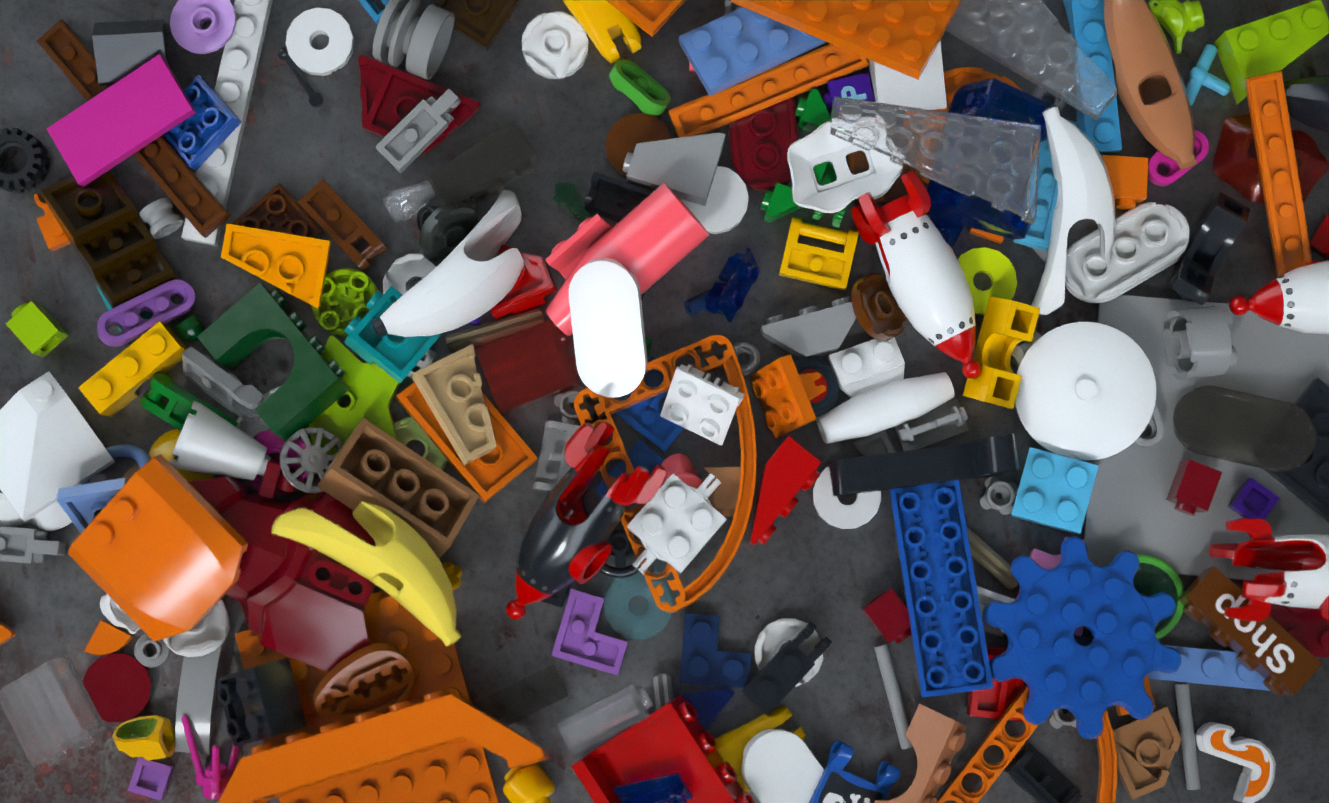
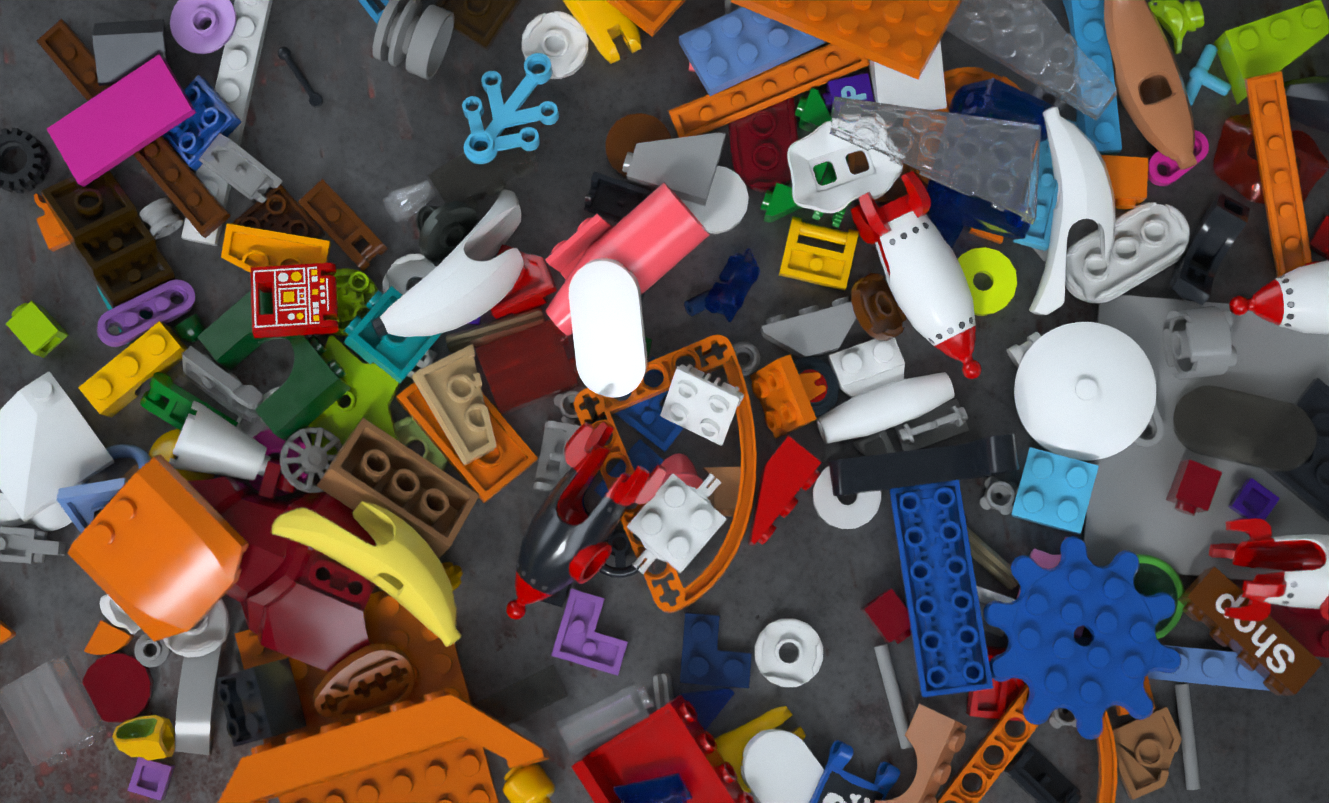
(216, 775): dark pink plant -> none
(239, 168): none -> light grey hinge
(301, 300): none -> red container
(316, 22): white tile -> none
(392, 94): dark red wing -> none
(418, 130): light grey hinge -> none
(507, 114): none -> medium azure plant
(566, 197): clear green bar -> none
(623, 620): clear light blue tile -> none
(639, 87): bright green plate -> none
(784, 671): black hinge -> none
(1002, 328): yellow arch -> none
(1252, 754): white animal -> none

